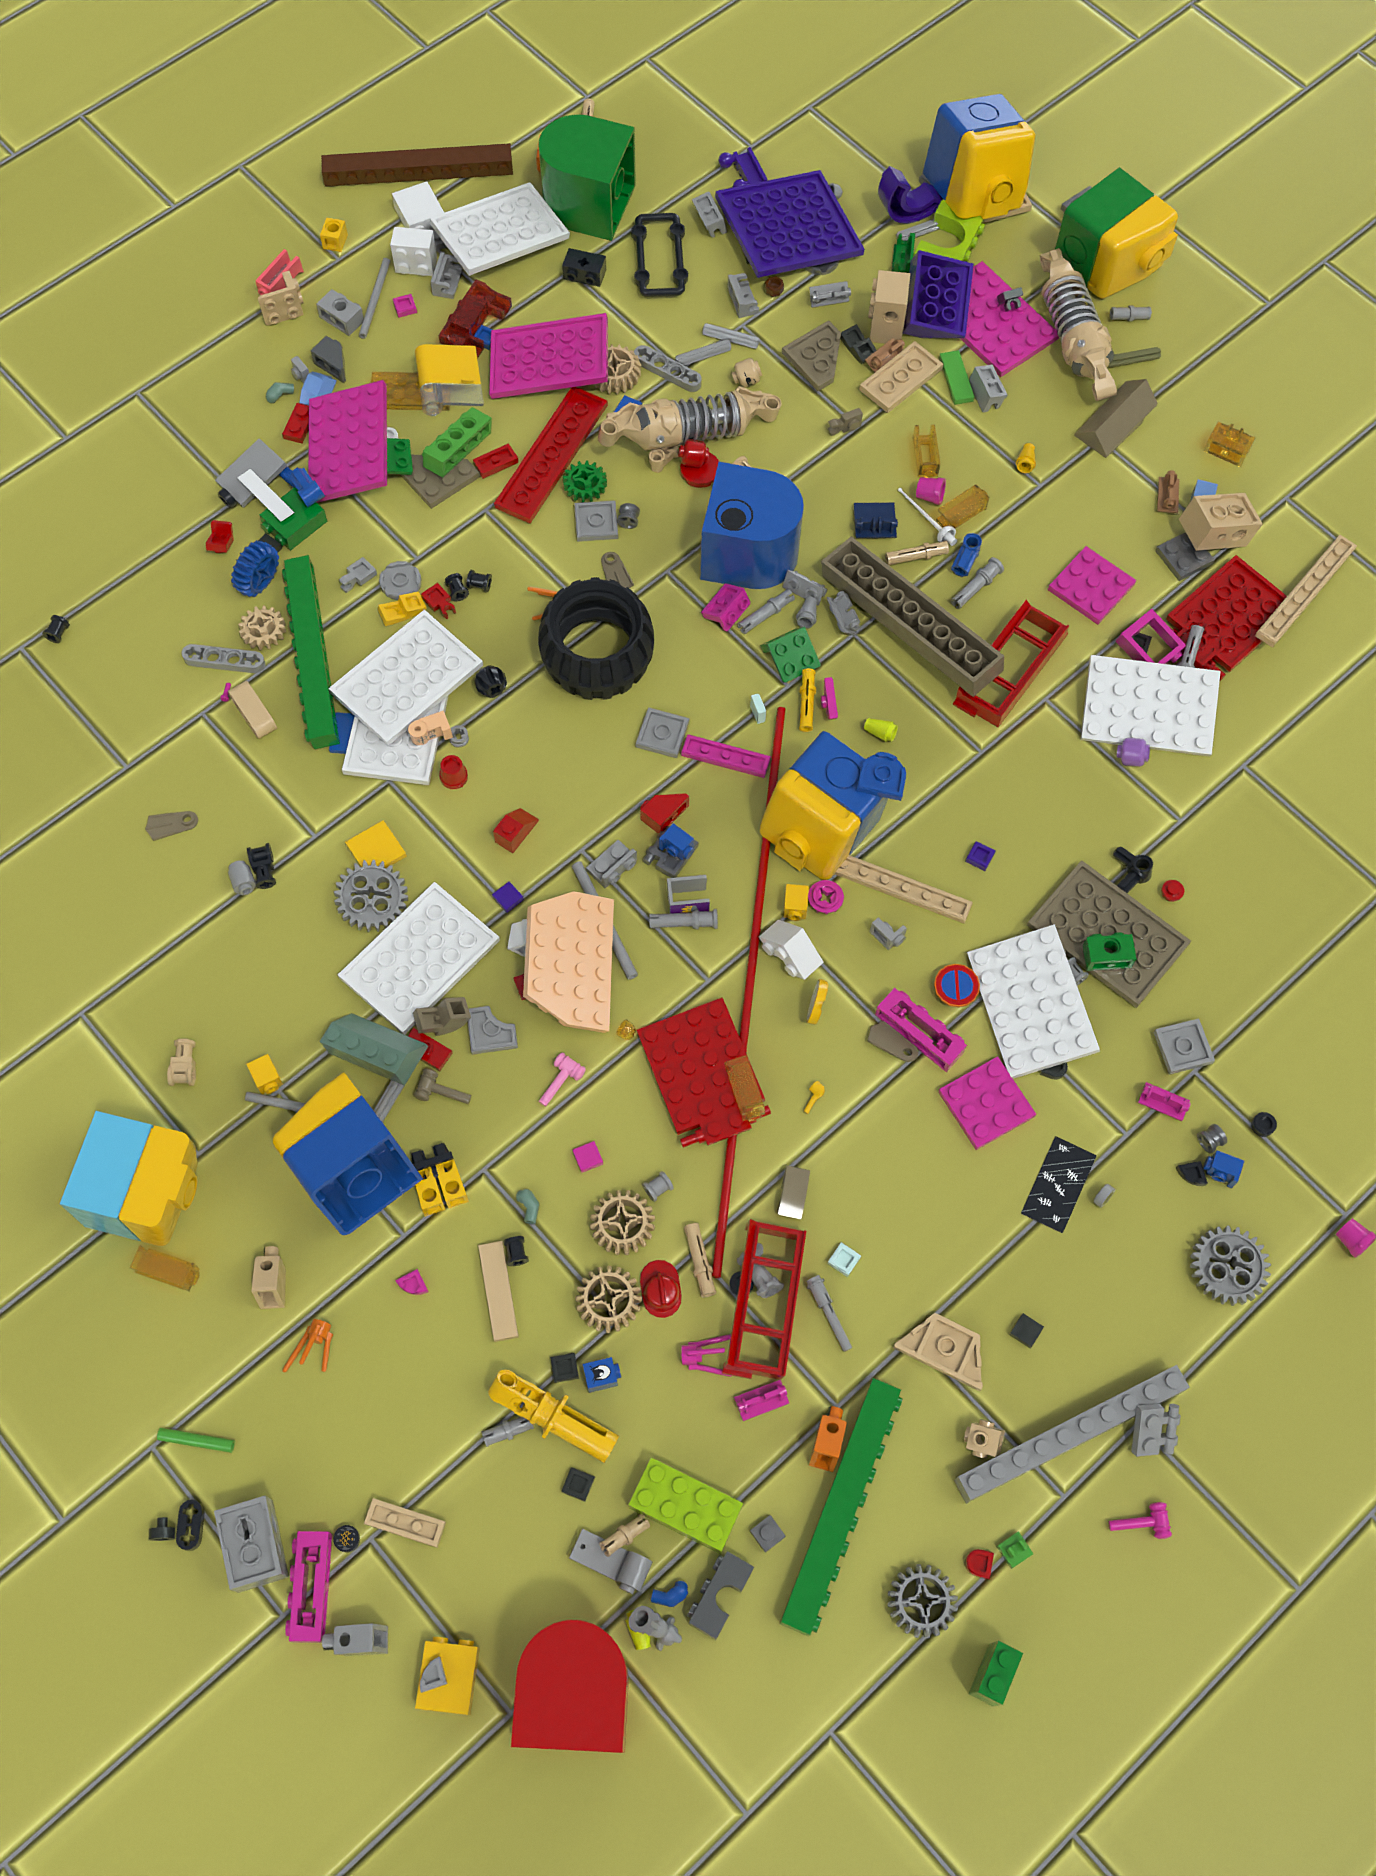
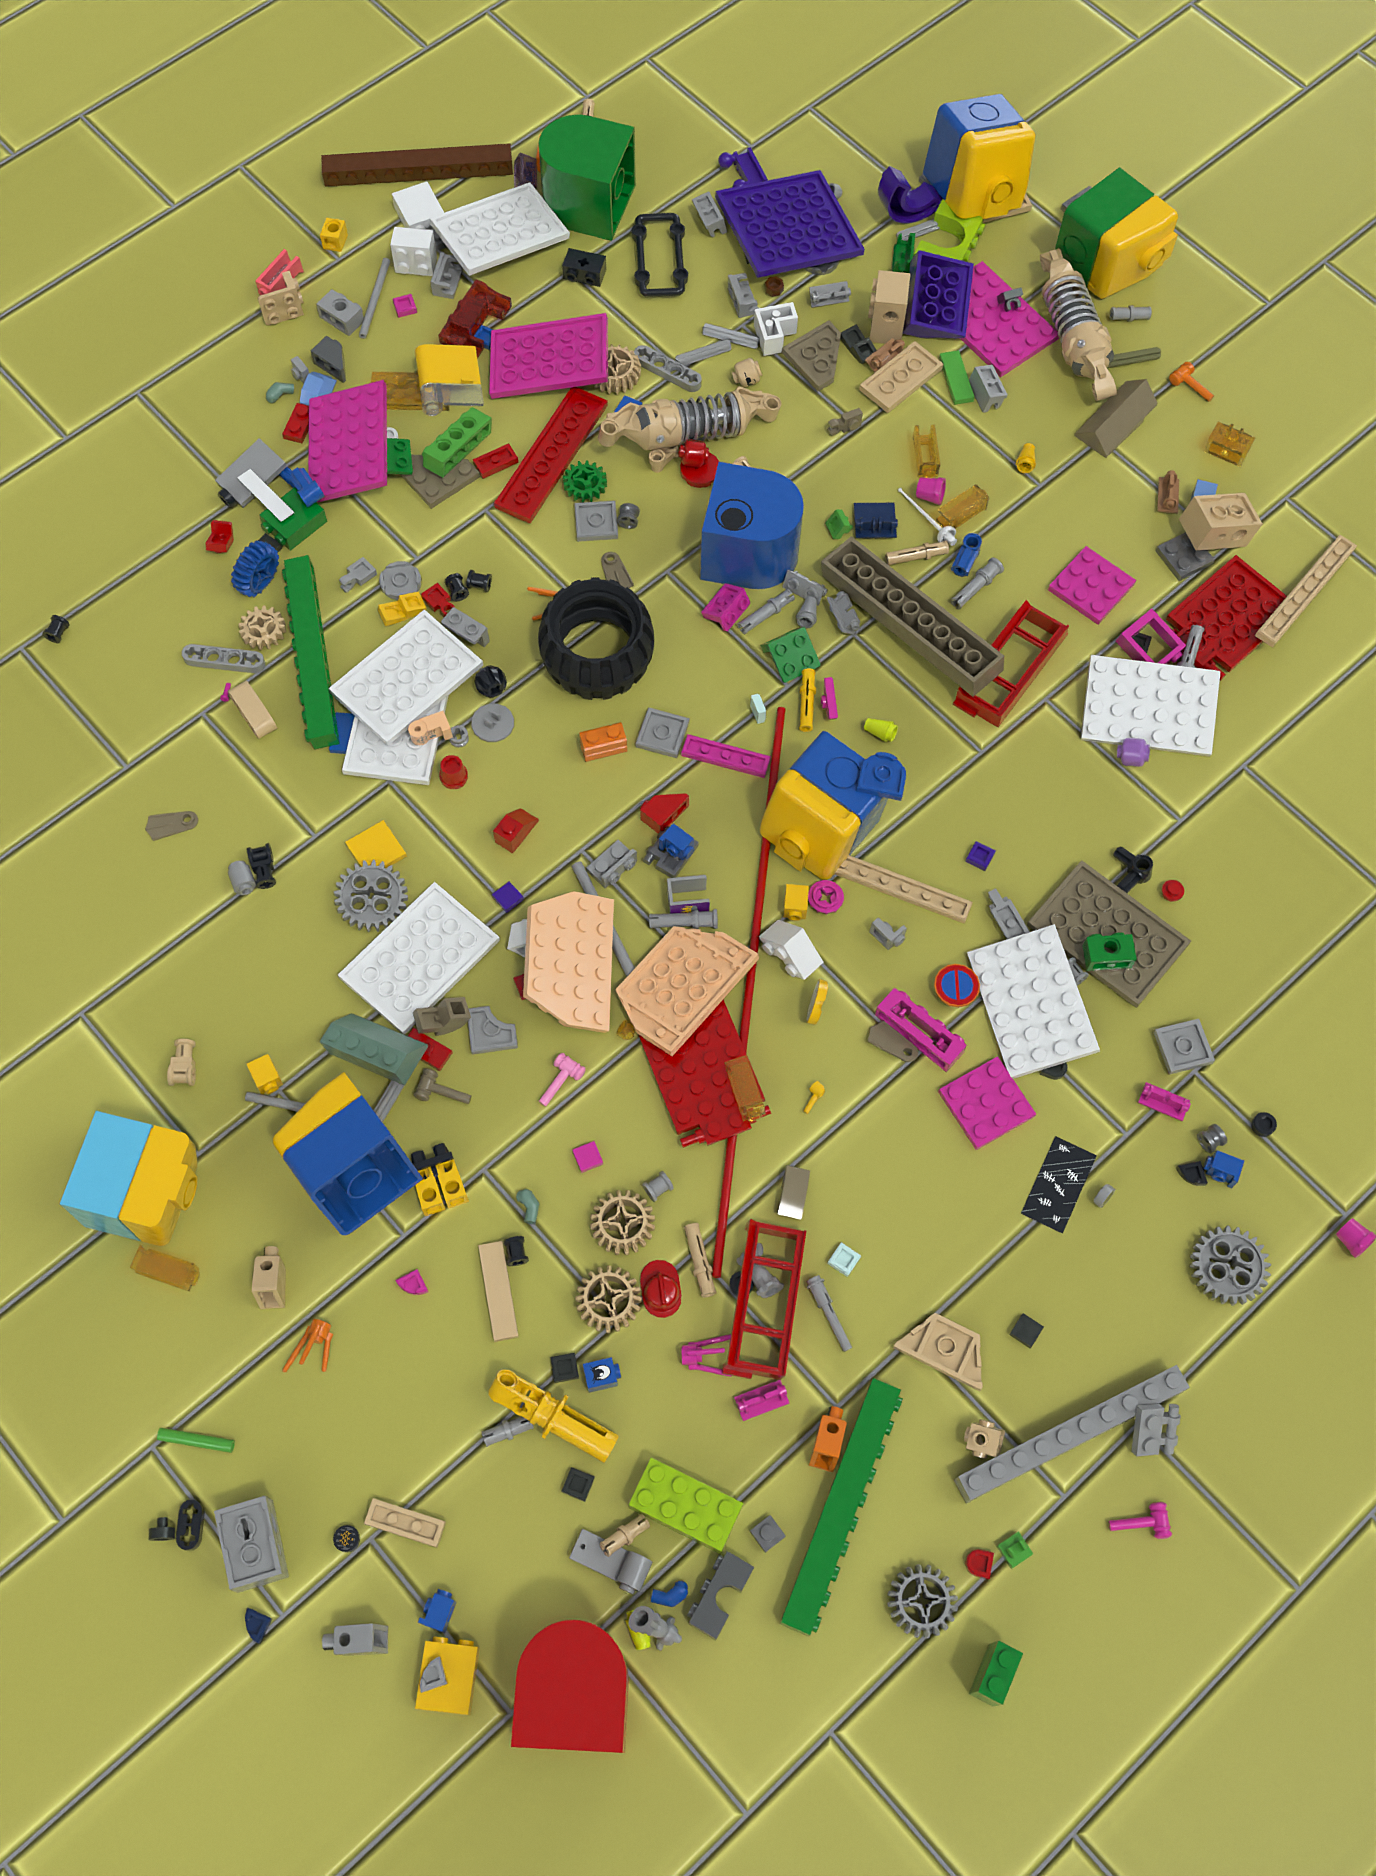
(256, 1624): none -> dark blue tile
(299, 1575): dark pink brick -> none
(438, 1611): none -> blue brick
(466, 627): none -> light grey bracket
(492, 722): none -> light grey piece
(525, 170): none -> slope
(603, 741): none -> orange brick
(682, 984): none -> light nougat plate
(773, 324): none -> white brick
(838, 524): none -> bright green tile
(1006, 915): none -> light grey hinge
(1183, 374): none -> orange piece

